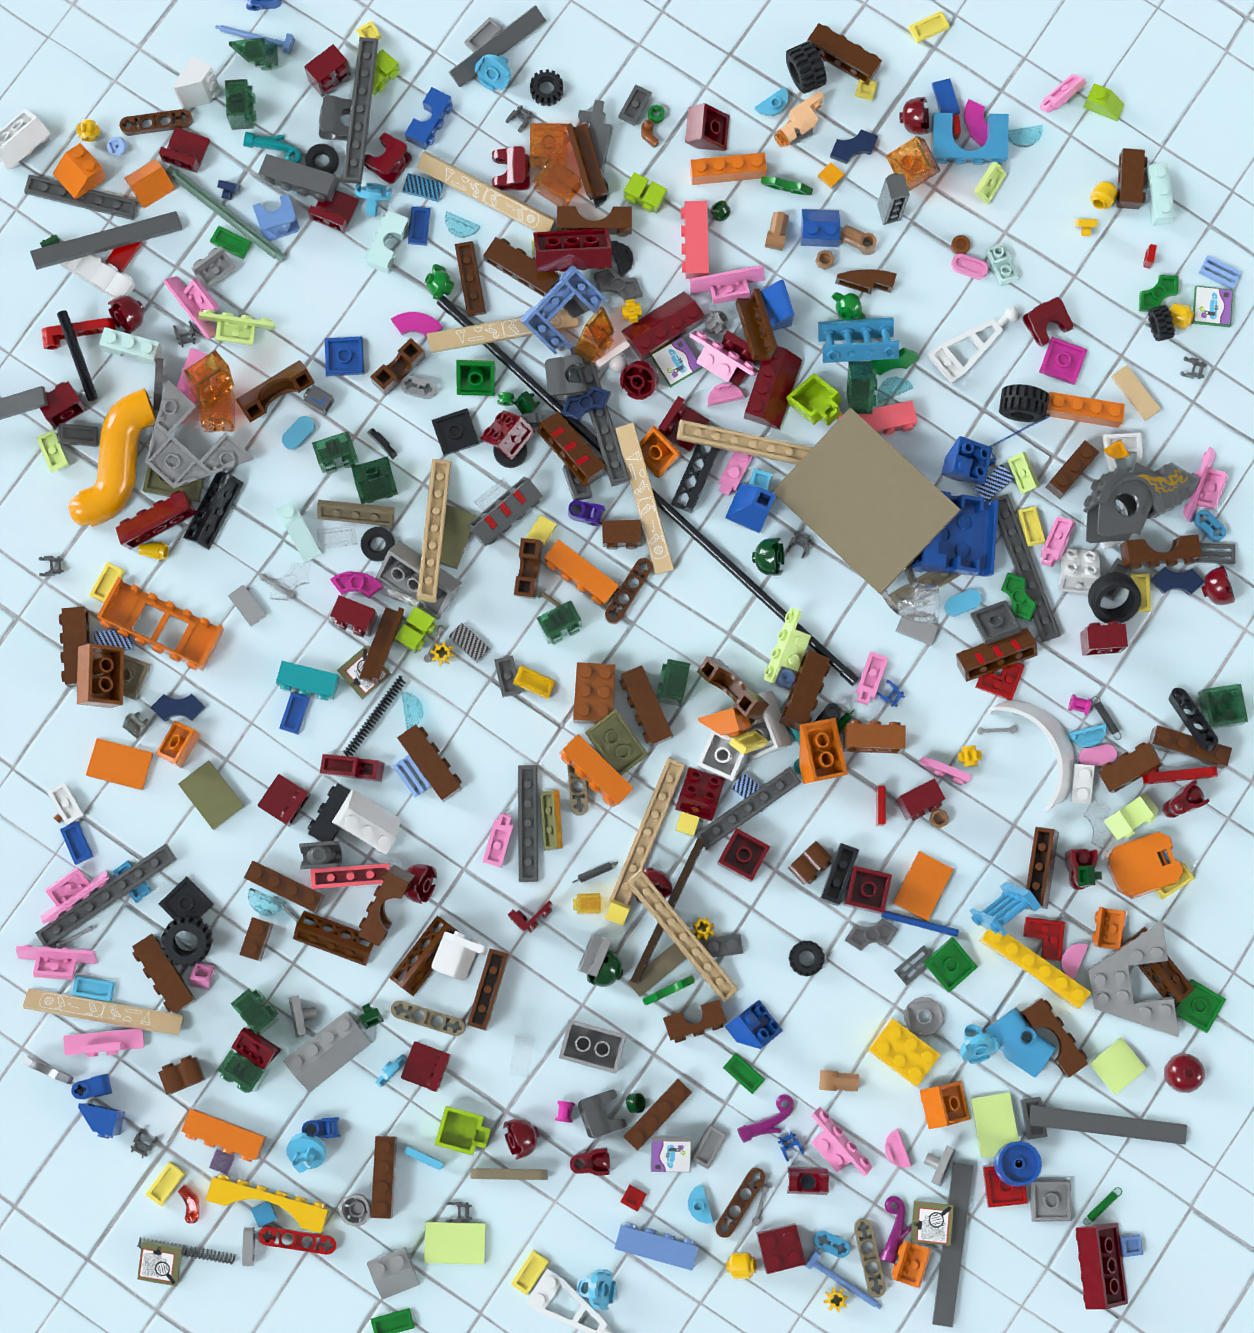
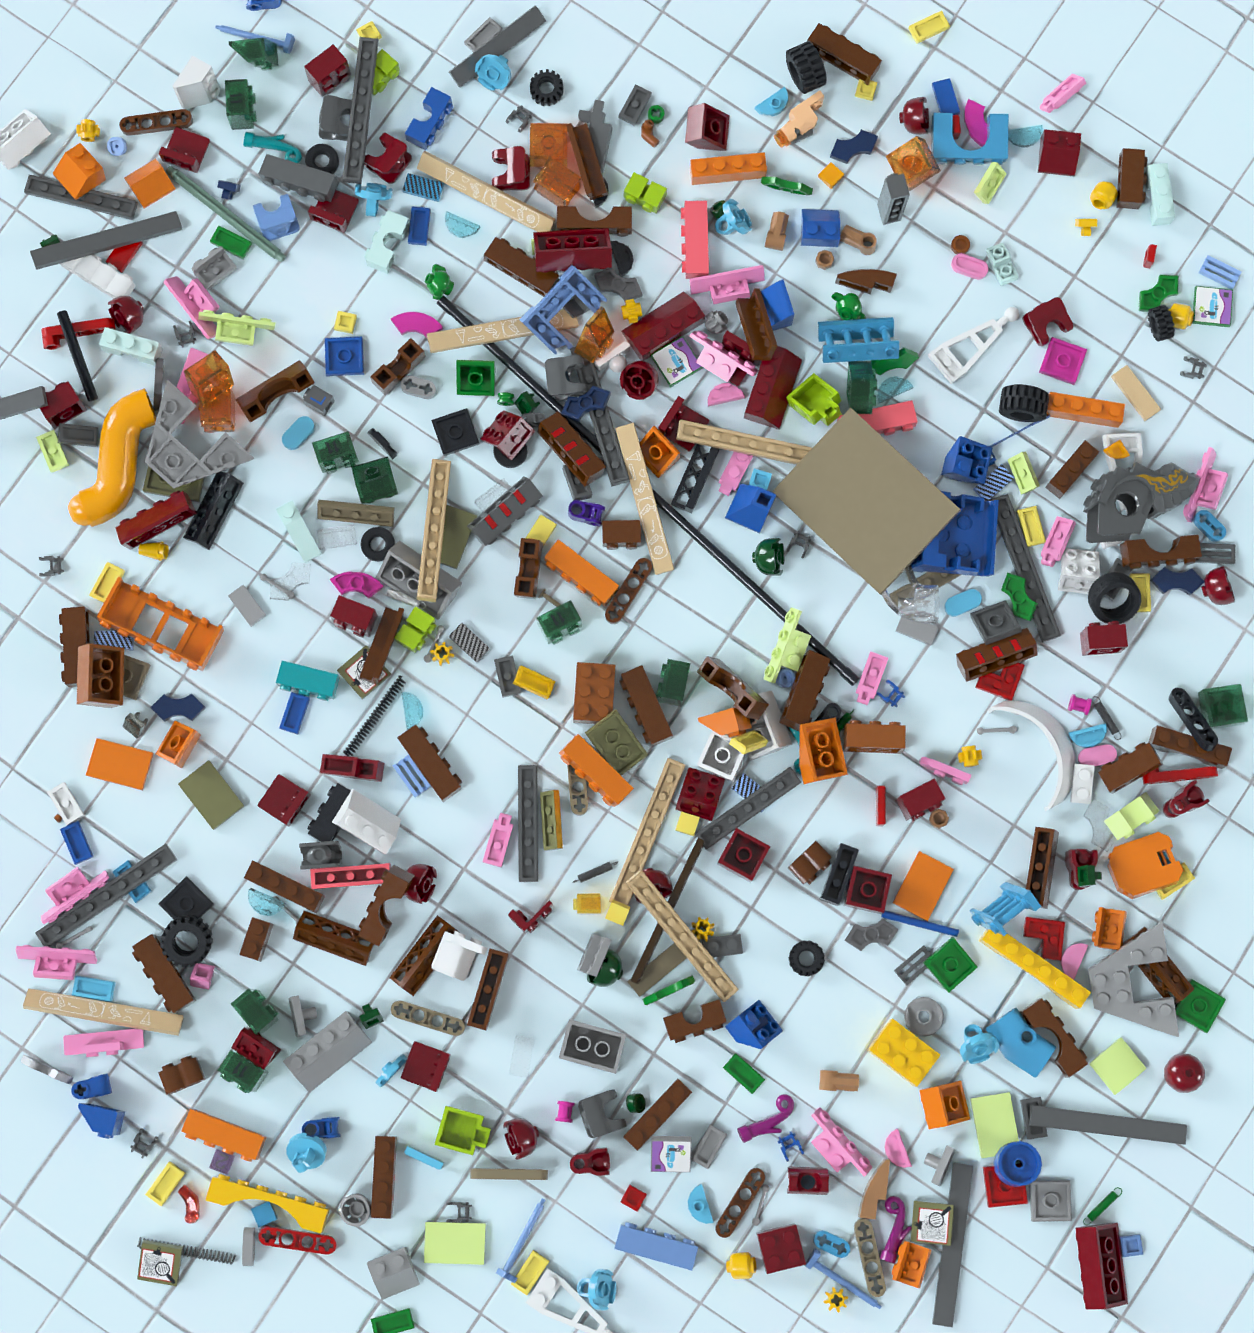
(345, 322): none -> light yellow tile
(470, 279): reddish brown tile -> none
(505, 1272): none -> medium blue piece
(736, 219): none -> medium azure tile
(875, 1189): none -> medium nougat slope
(1059, 152): none -> dark red slope
(1104, 102): lime slope -> none

